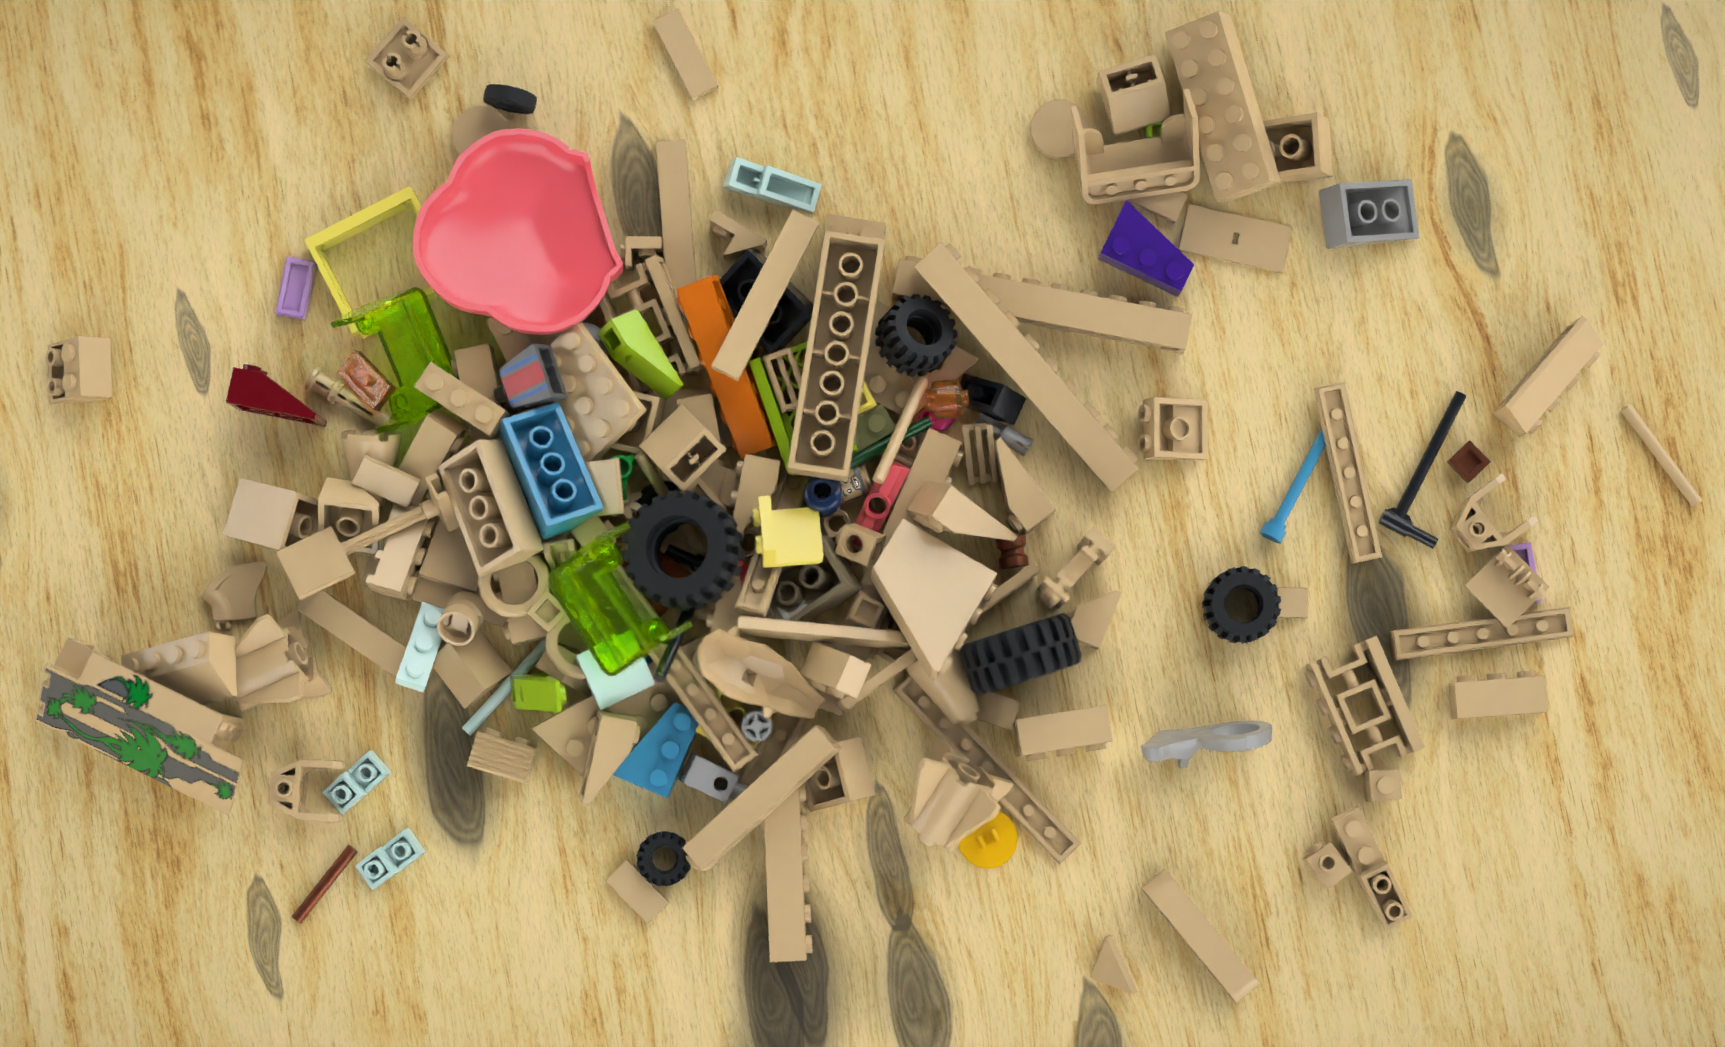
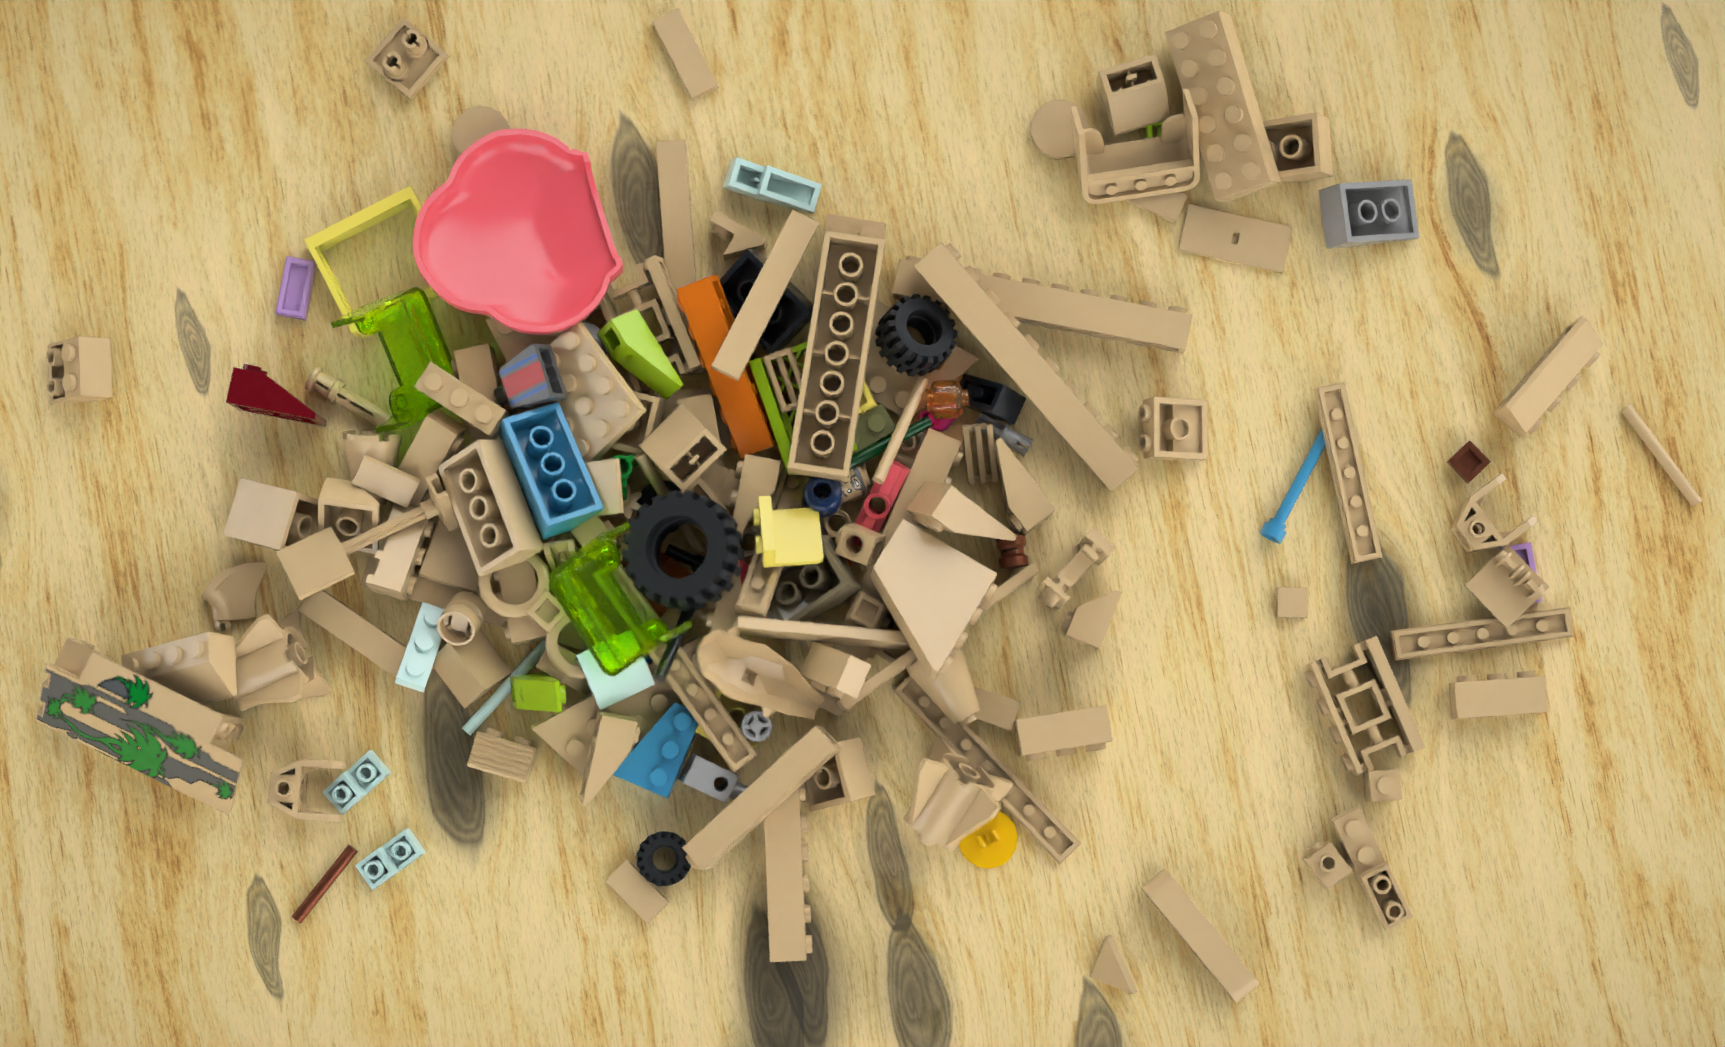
(366, 380): clear orange plate -> none
(510, 99): black tyre -> none
(643, 245): tan bracket -> none
(781, 739): tan tile -> none
(1020, 654): black tyre -> none
(1145, 252): dark purple wedge -> none
(1227, 736): light grey animal -> none
(1266, 597): black tyre -> none
(1397, 518): black bar -> none

